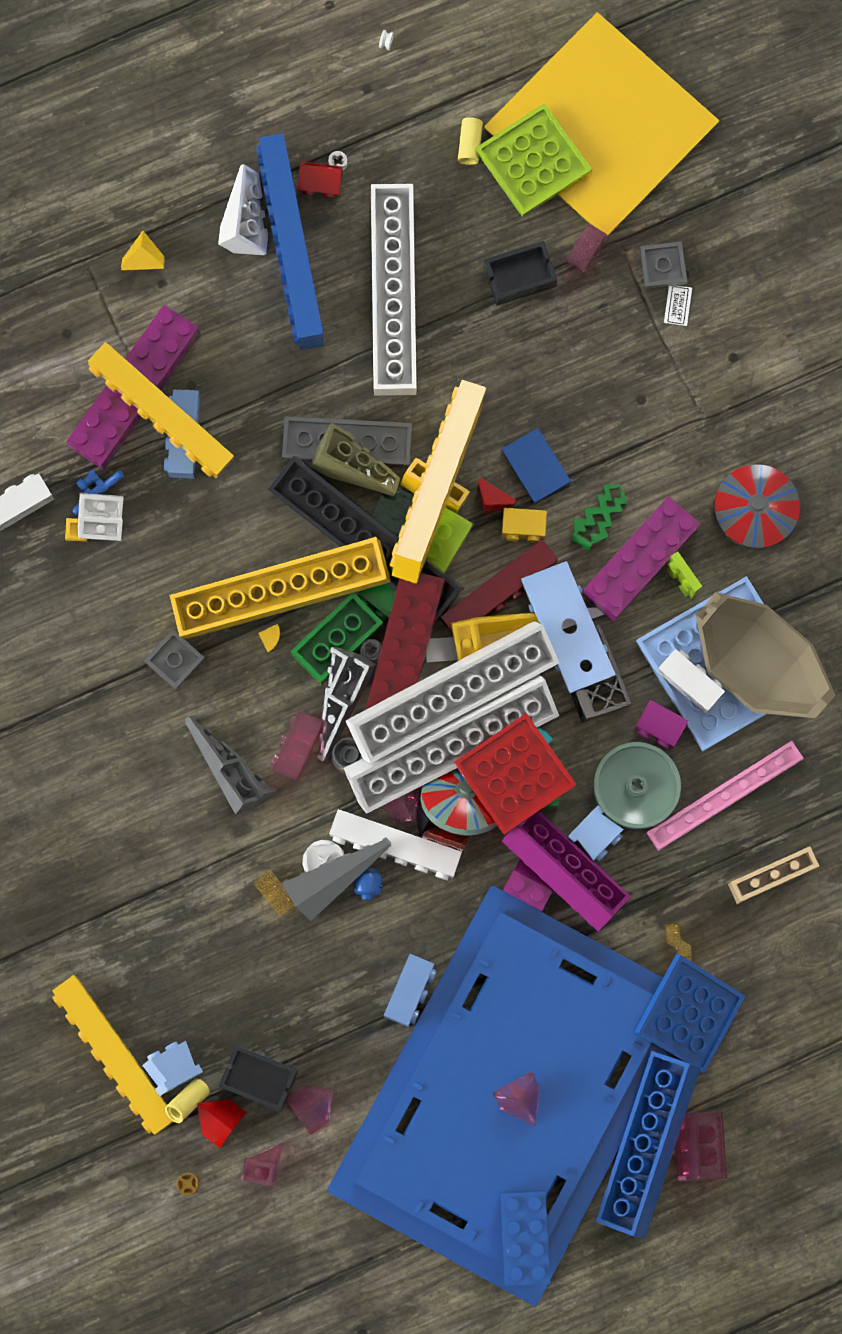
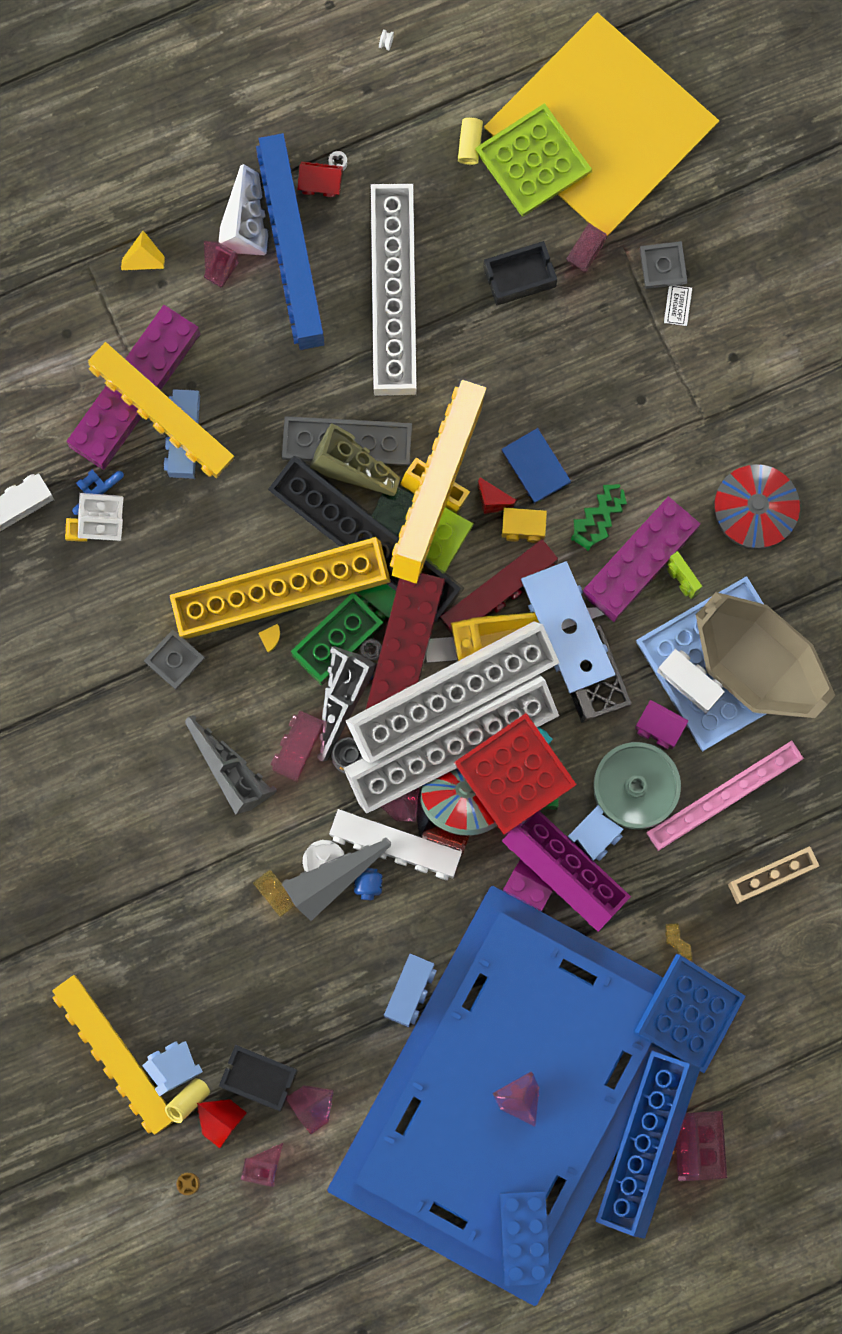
(219, 262): none -> clear pink slope

